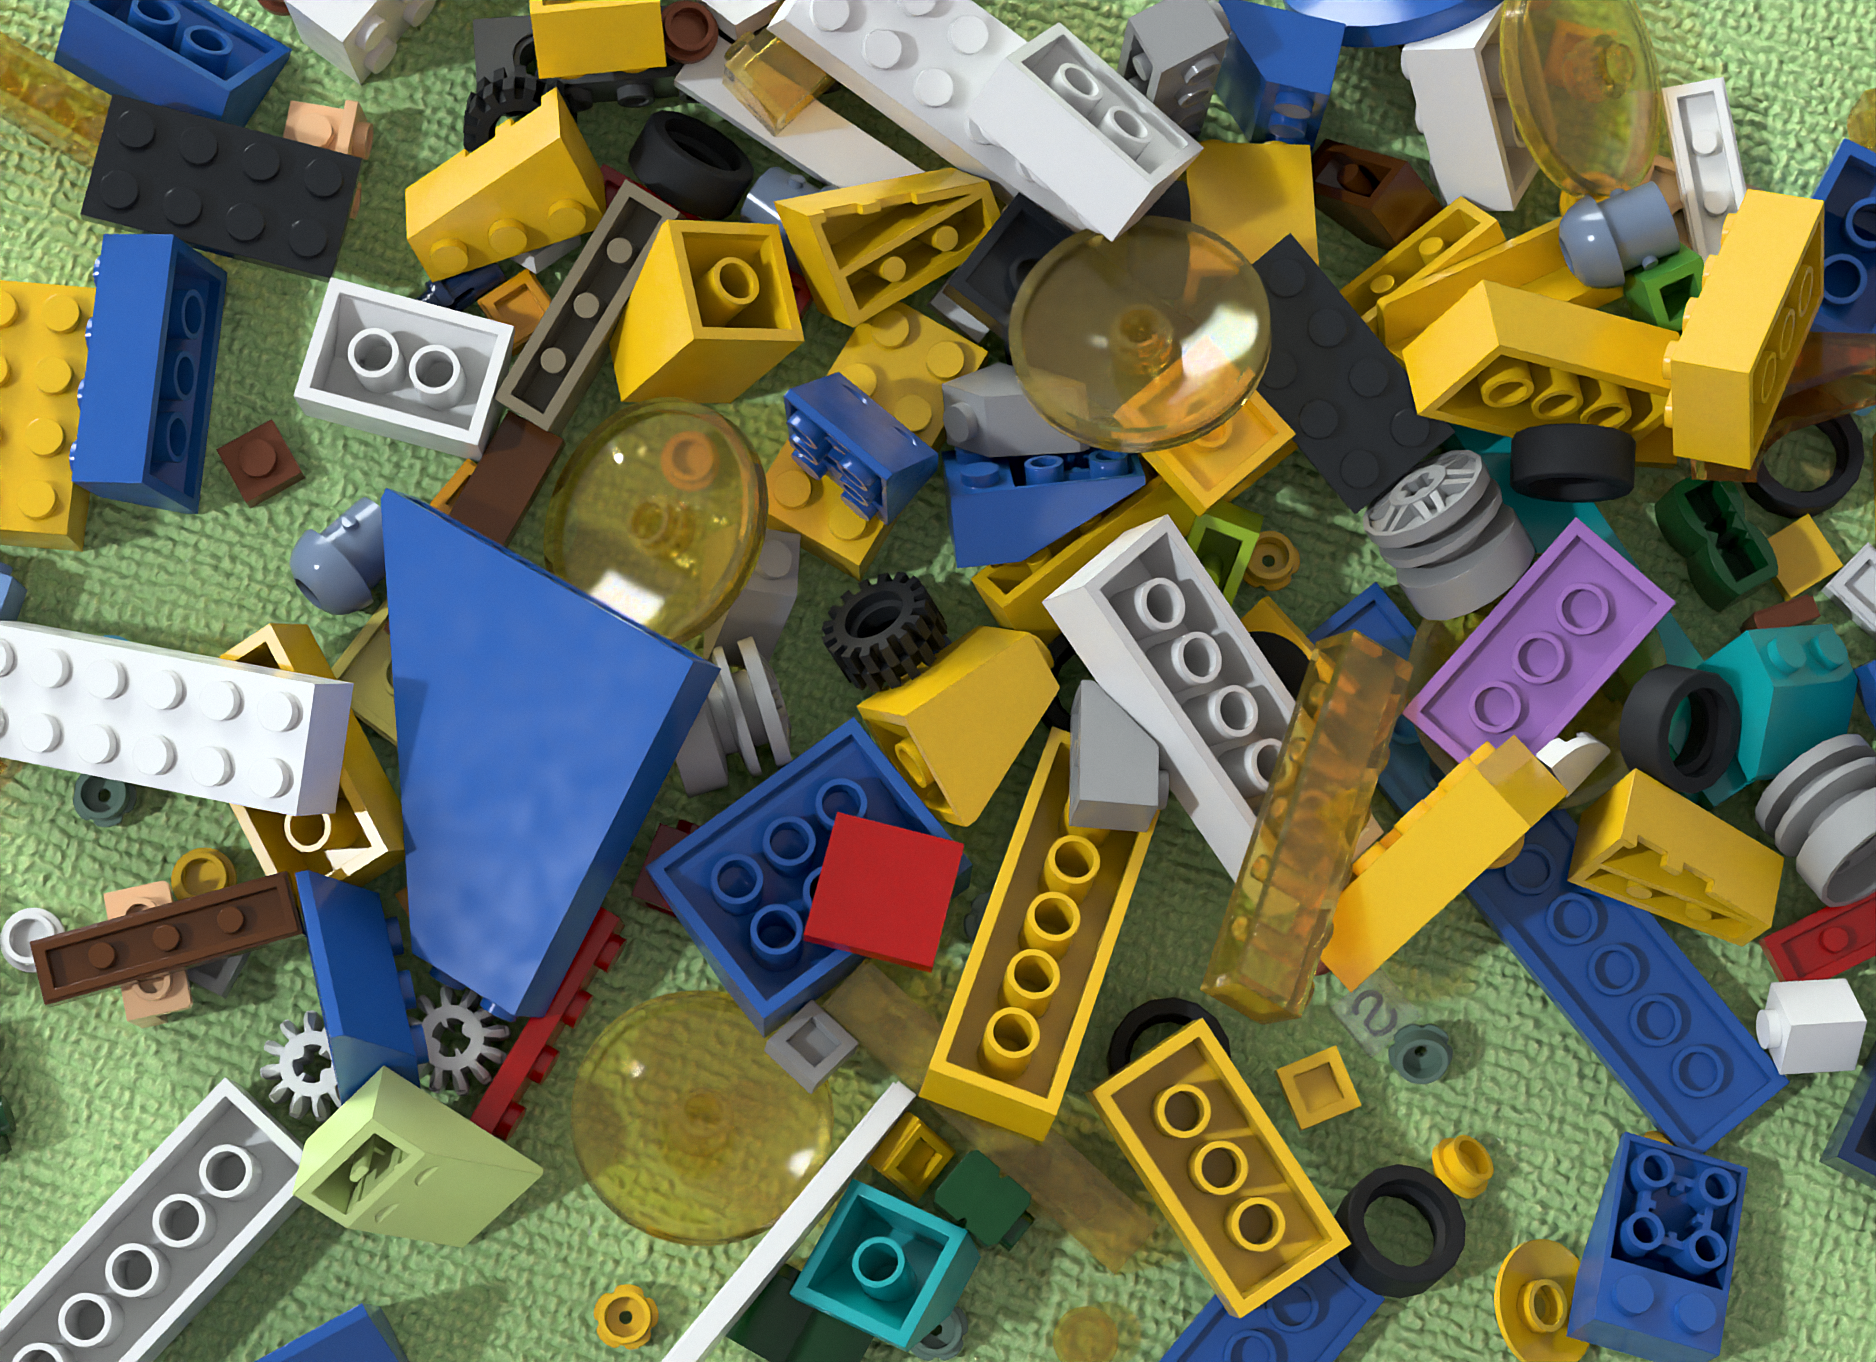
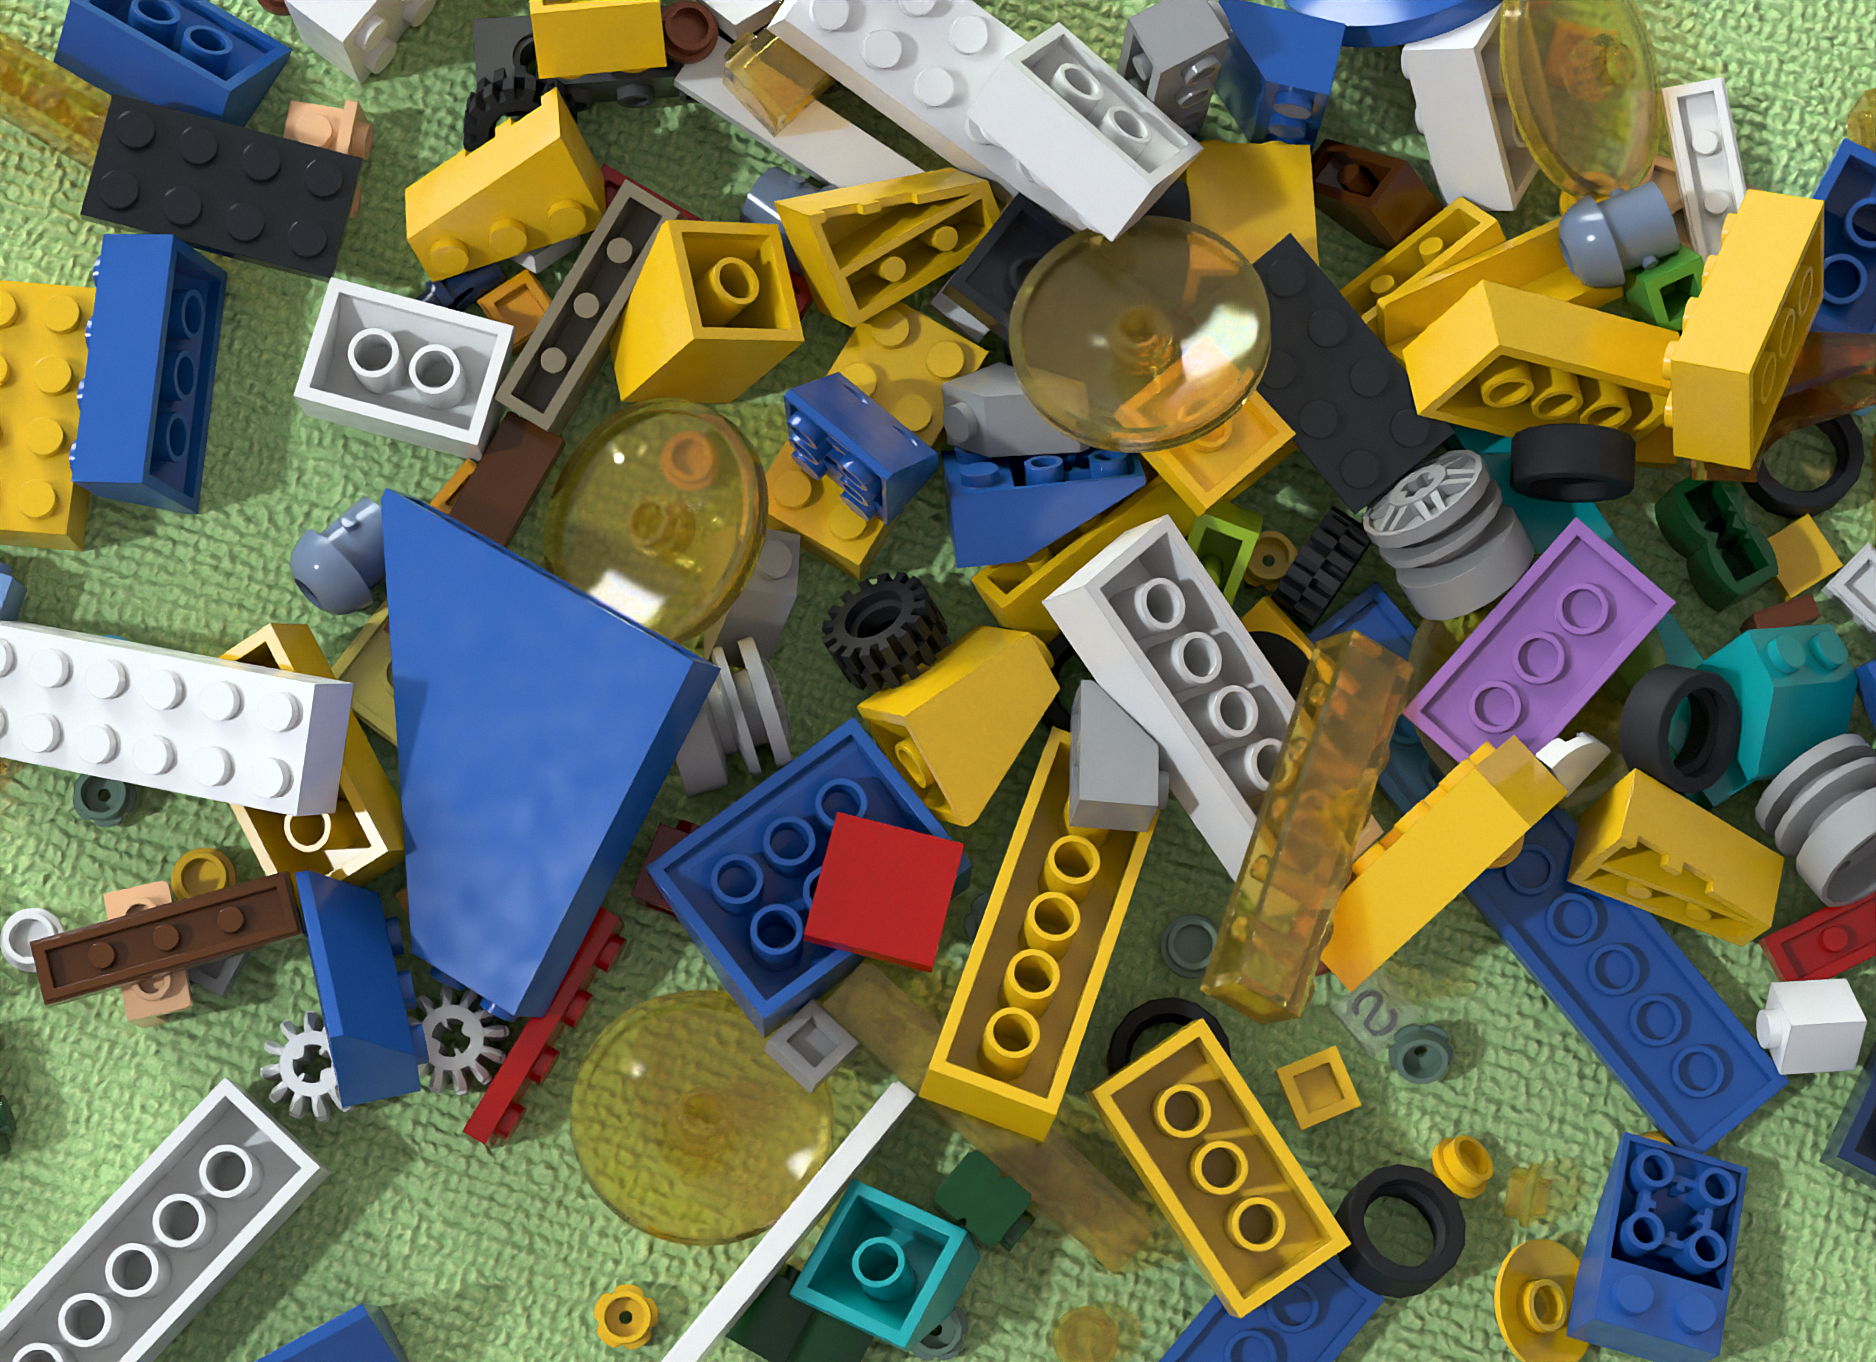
(260, 463): copper plate -> none
(409, 1166): yellowish green slope -> none
(691, 165): black tyre -> none
(911, 1156): yellow tile -> none
(1188, 945): none -> sand green plate
(1322, 567): none -> black tyre
(1527, 1195): none -> clear yellow plate

